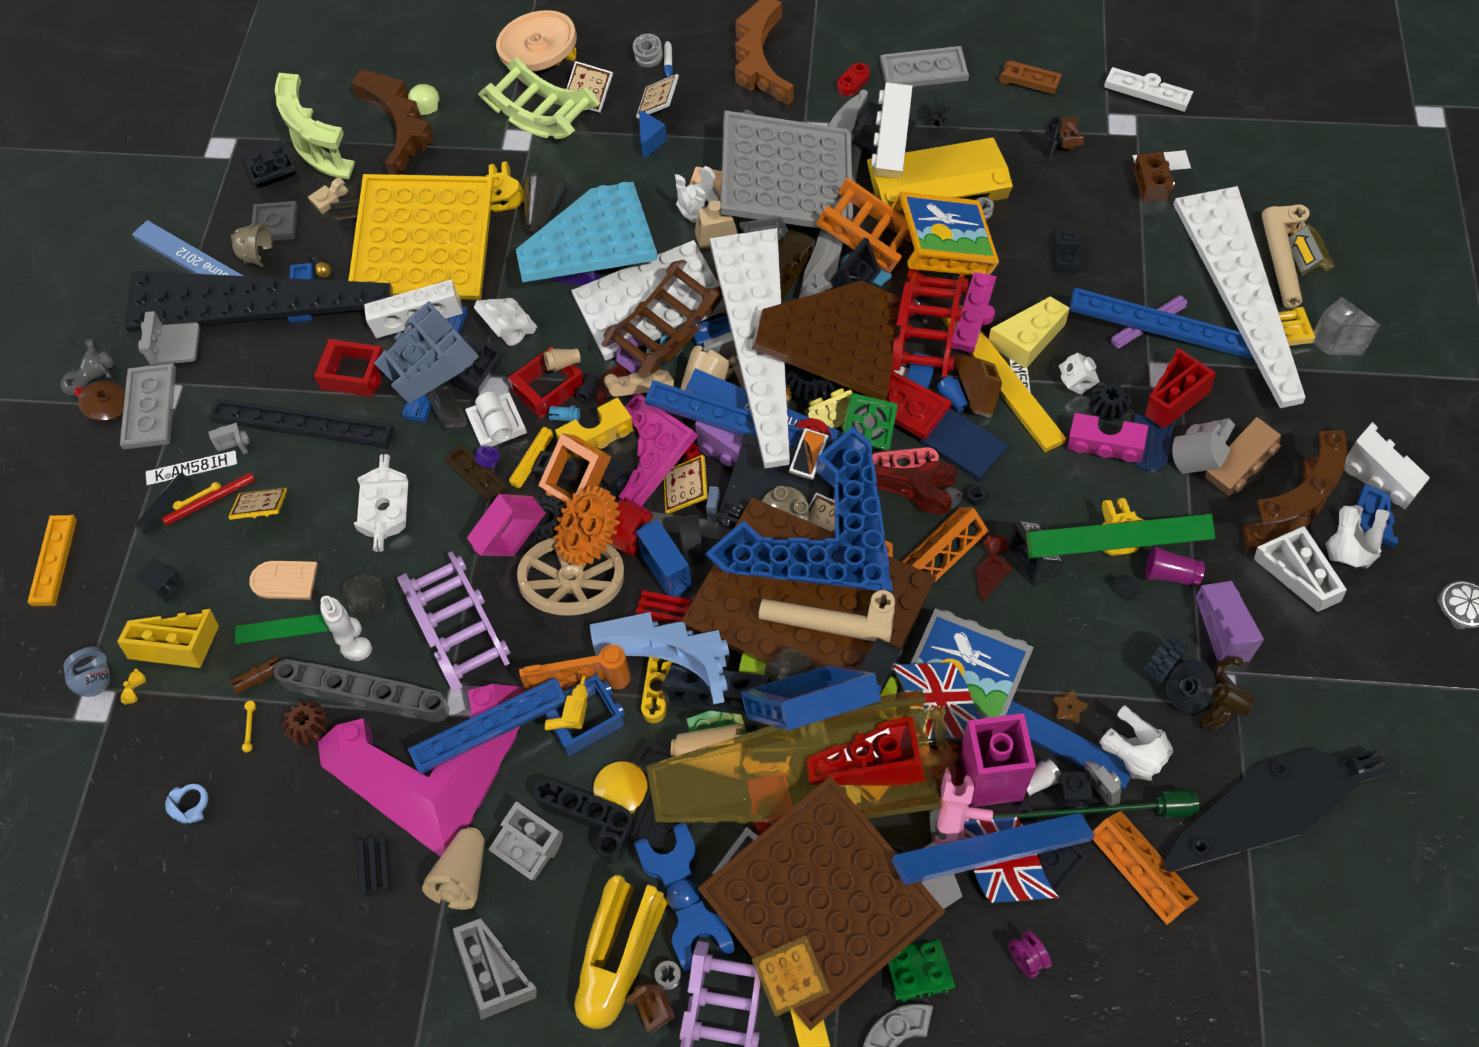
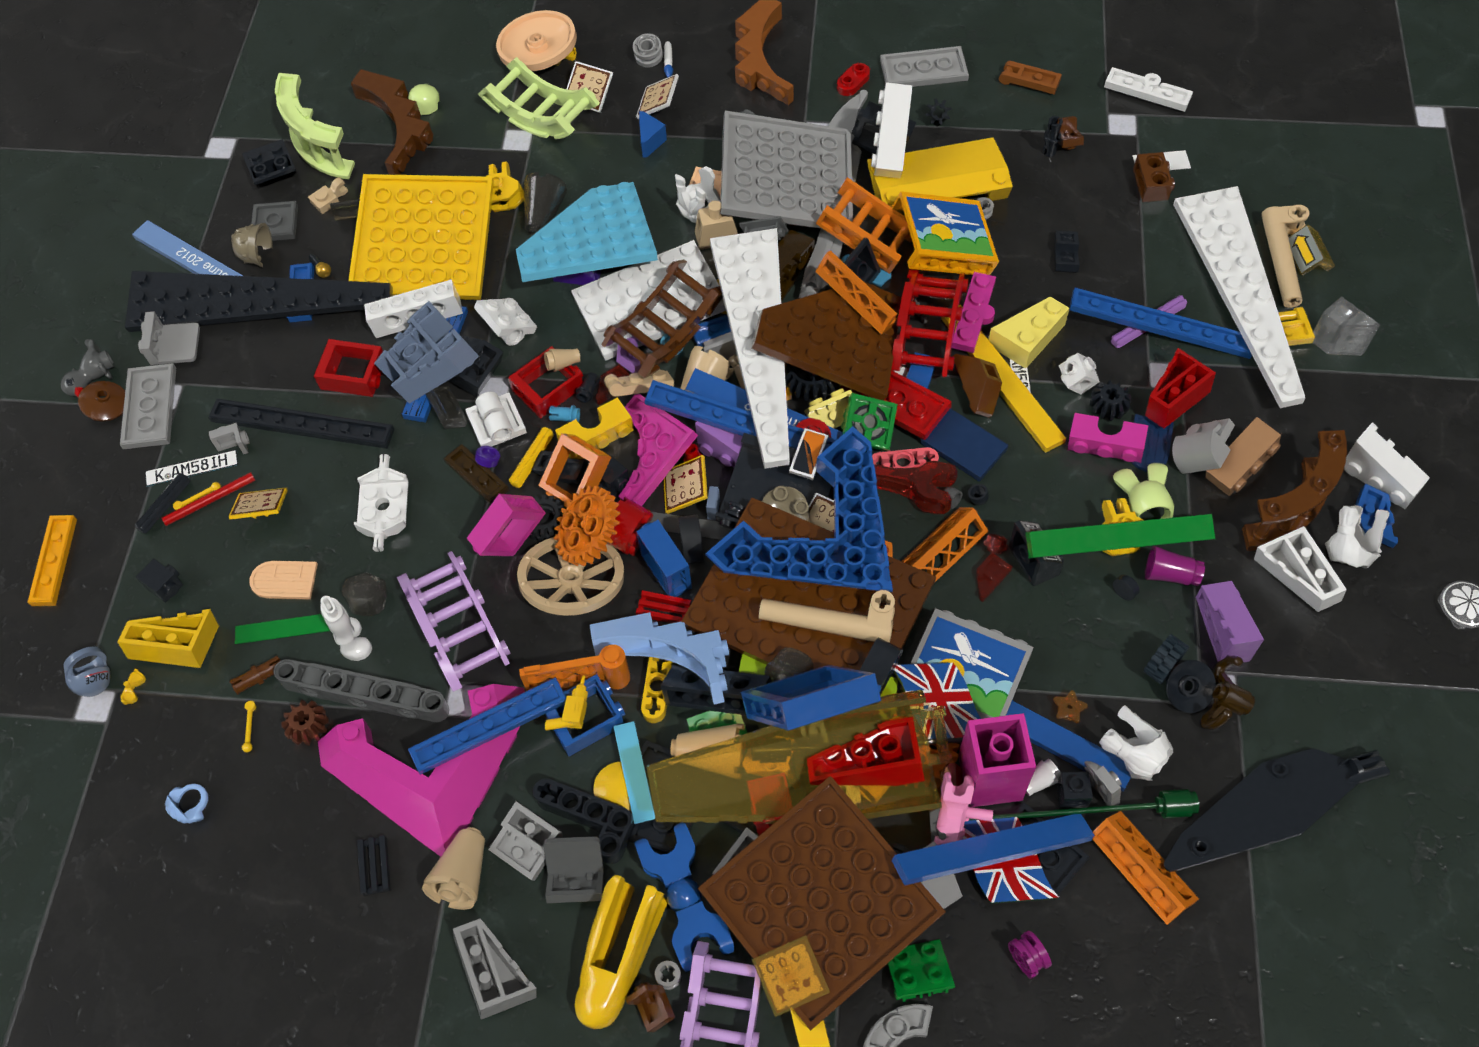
(574, 869): none -> dark grey bracket
(634, 772): none -> medium azure sticker
(856, 293): none -> orange fence
(951, 390): blue cone -> none
(1147, 493): none -> yellowish green piece

